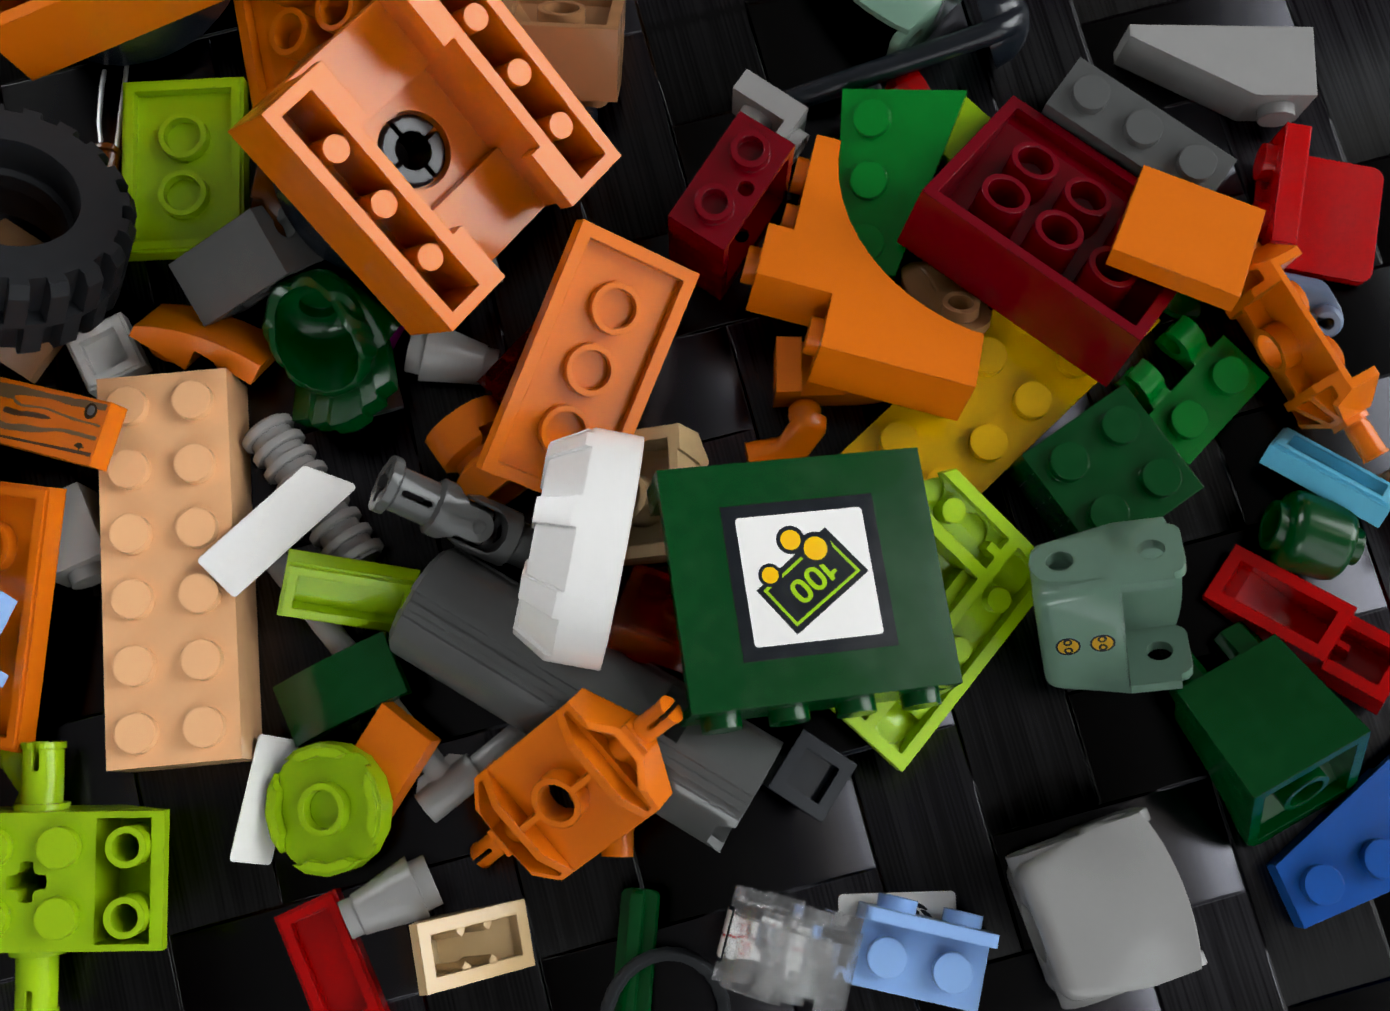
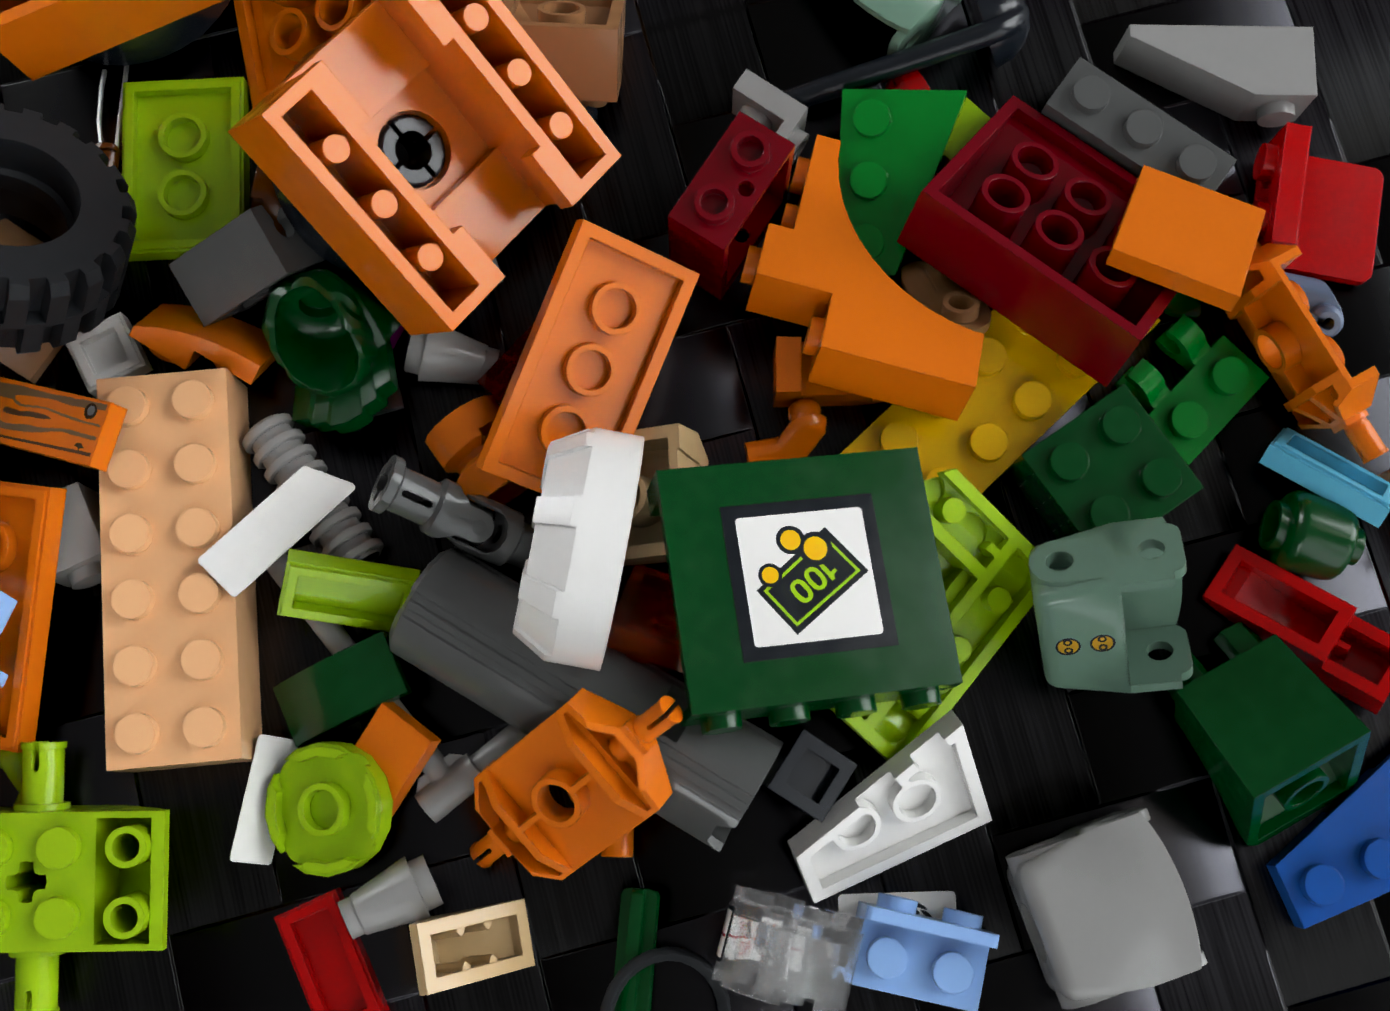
(895, 813): none -> white wing

